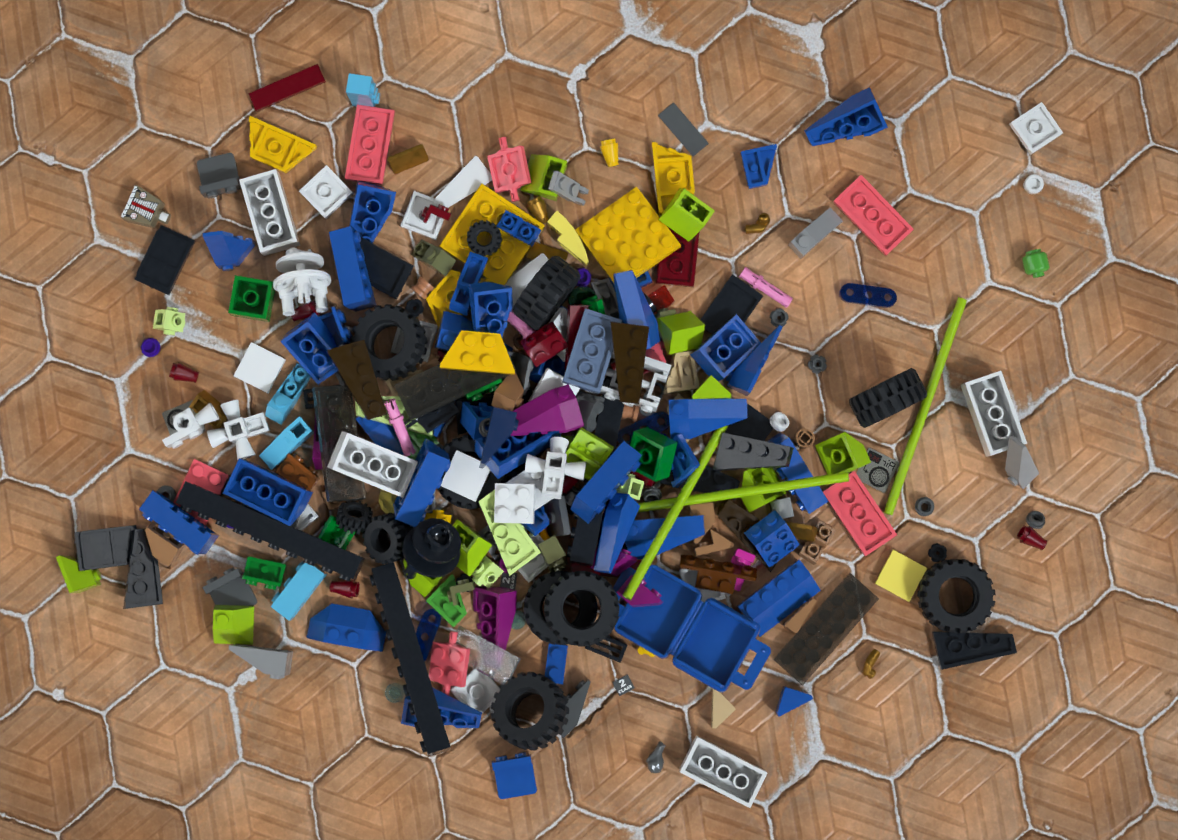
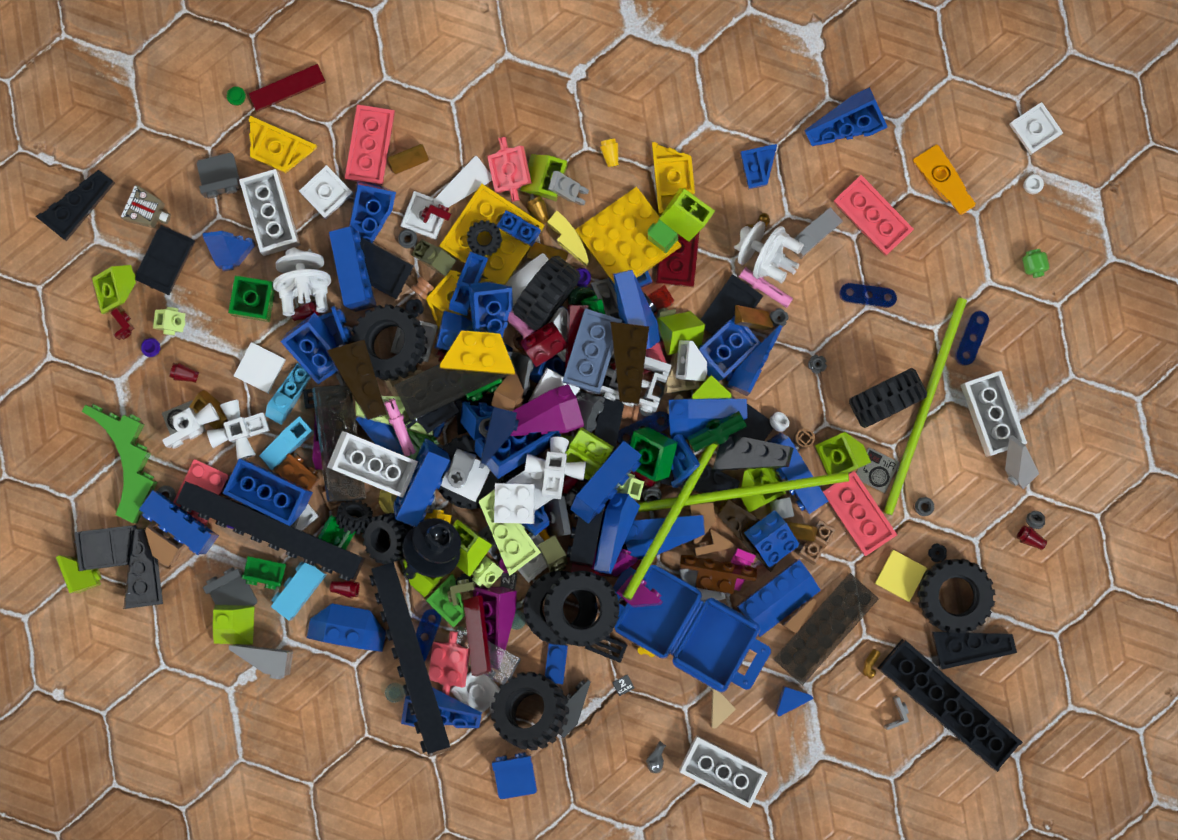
(76, 205): none -> black wing
(113, 286): none -> lime slope
(123, 320): none -> dark red bracket
(133, 458): none -> bright green arch
(236, 96): none -> green plate
(362, 90): medium azure brick -> none
(403, 234): none -> dark grey plate
(462, 465): none -> light grey piece
(477, 636): none -> tile
(662, 236): none -> bright green brick
(683, 129): dark grey sticker -> none
(690, 362): none -> white slope
(717, 431): none -> dark green piece
(752, 318): none -> pearl gold slope
(771, 253): none -> white piece
(903, 710): none -> light grey bracket
(944, 179): none -> light orange piece
(949, 705): none -> black tile
(966, 344): none -> clear blue plate

